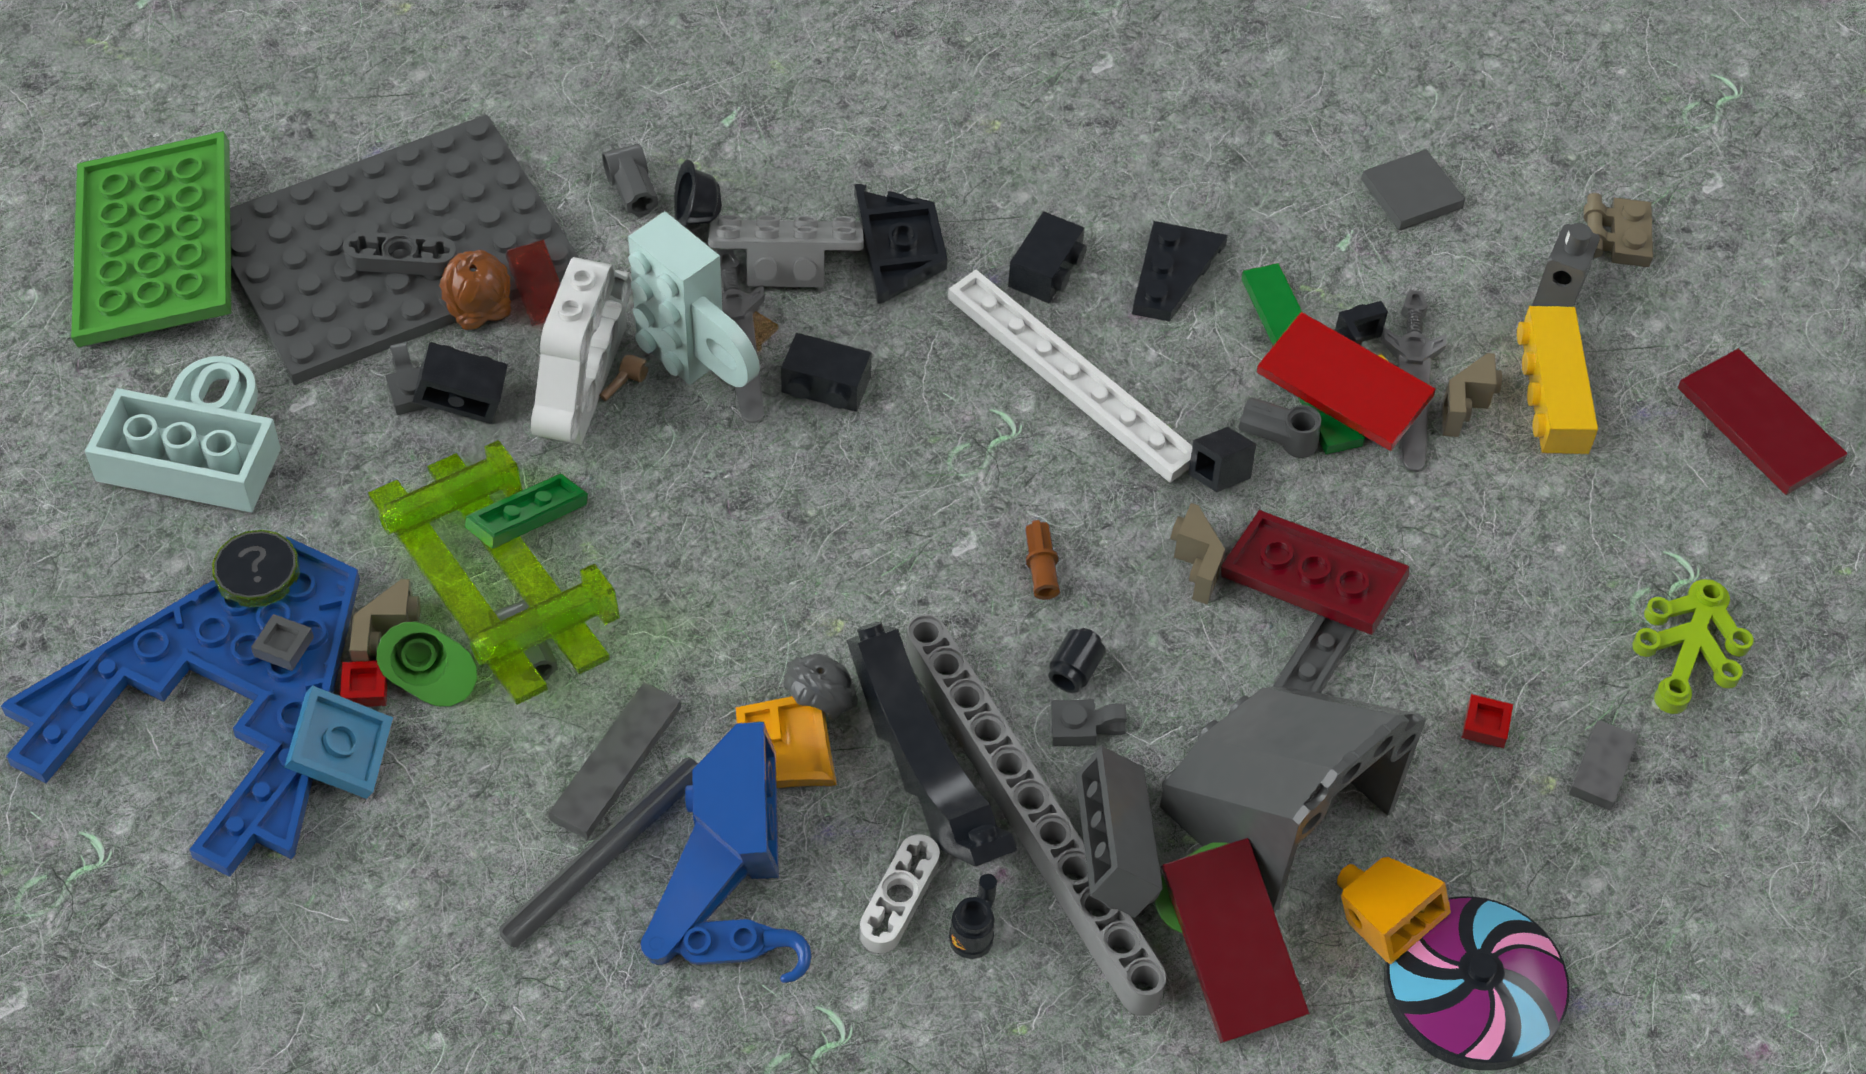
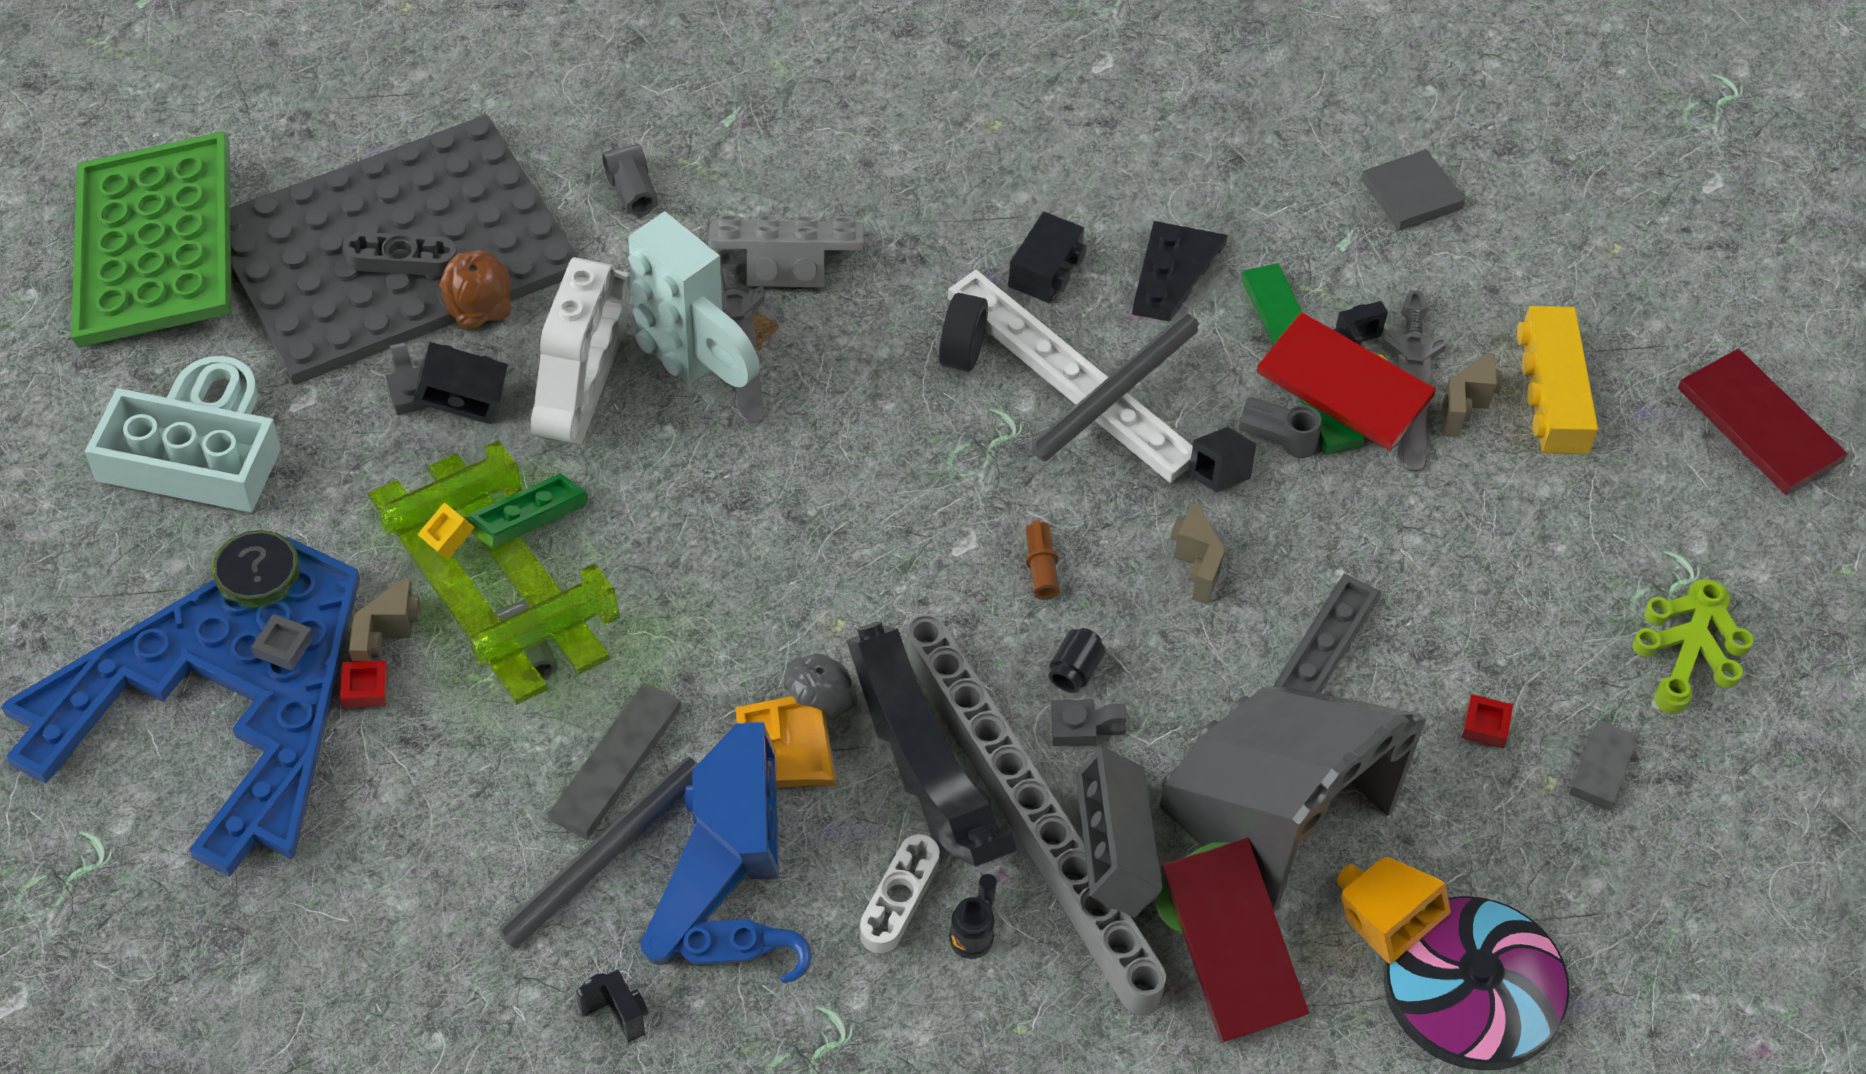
(339, 742): dark azure plate -> none
(427, 663): bright green piece -> none
(446, 531): none -> yellow plate
(534, 279): clear red plate -> none
(613, 991): none -> black bracket
(630, 368): medium nougat hand -> none
(696, 196): black piece -> none
(826, 372): black brick -> none
(900, 240): black wing -> none
(963, 331): none -> black tyre
(1114, 387): none -> dark grey axle
(1315, 572): dark red plate -> none
(1572, 254): dark grey torso -> none
(1630, 229): dark tan plate -> none

